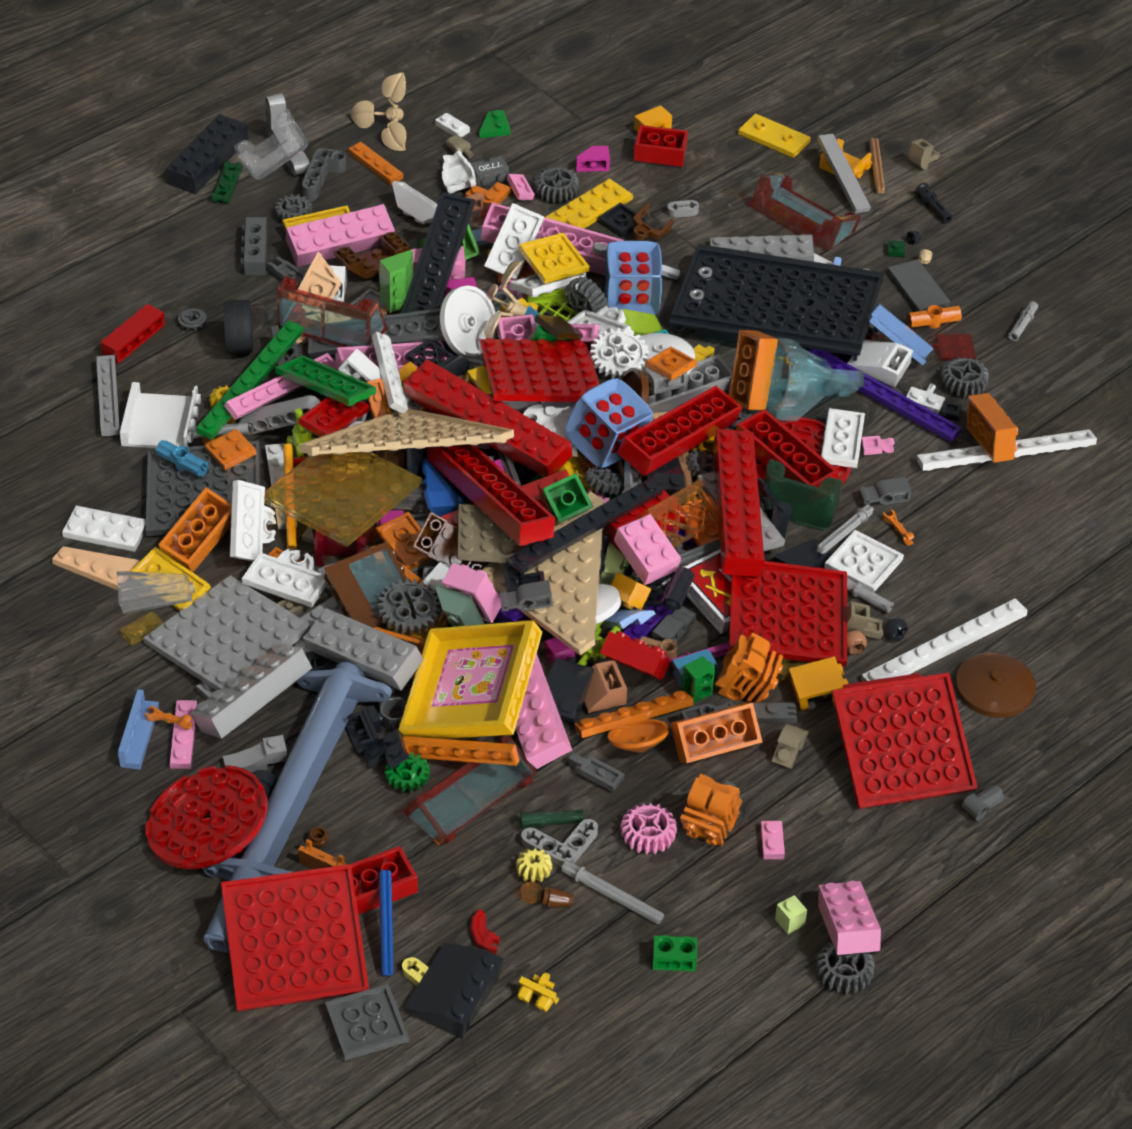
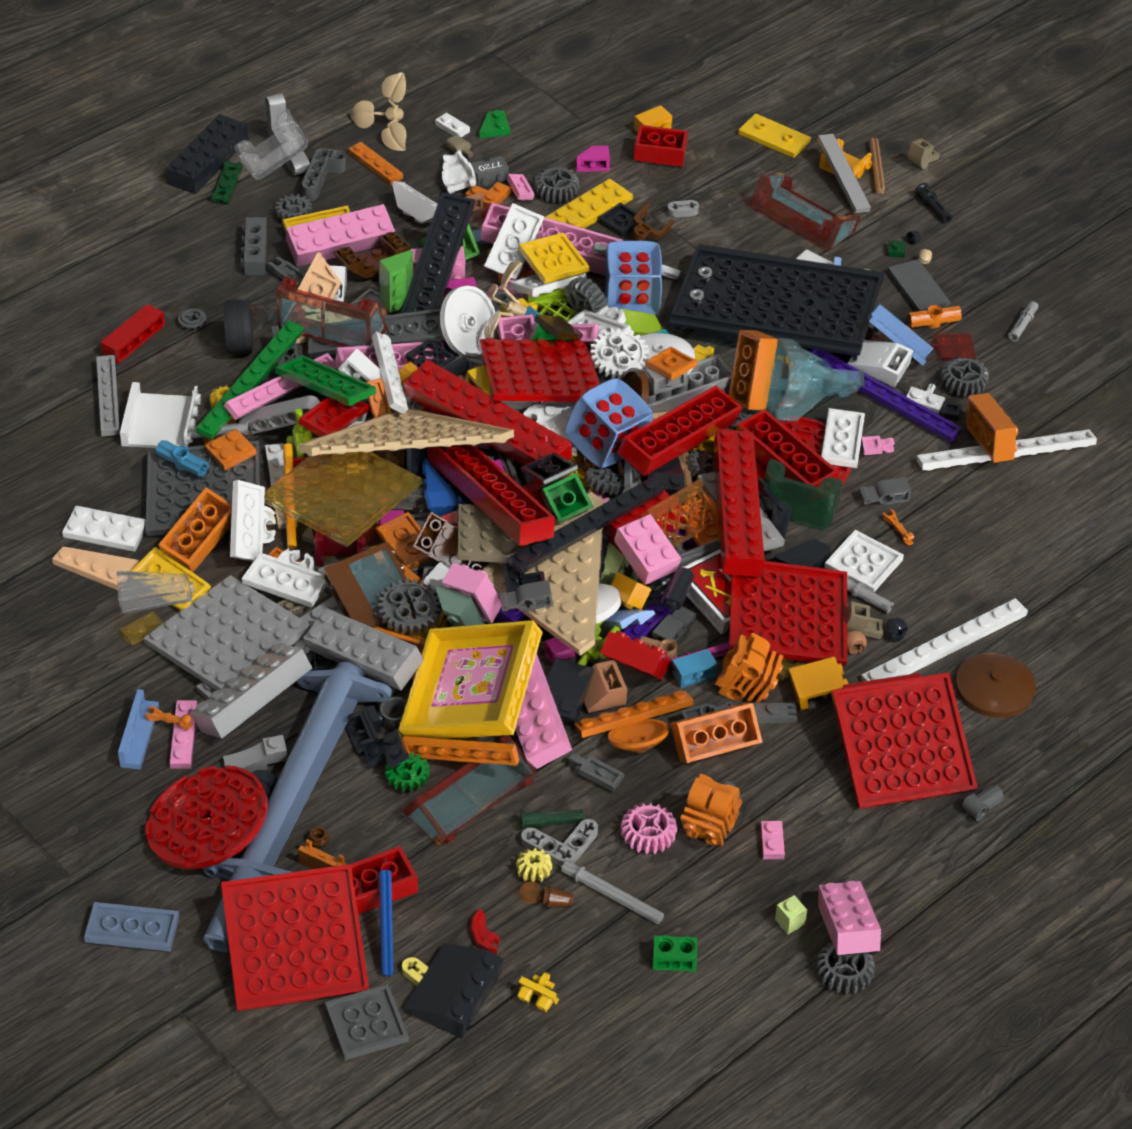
(132, 926): none -> sand blue plate
(547, 471): none -> black slope
(698, 679): green brick -> none
(785, 246): light grey plate -> none
(790, 742): dark tan brick -> none
(861, 516): light grey axle -> none

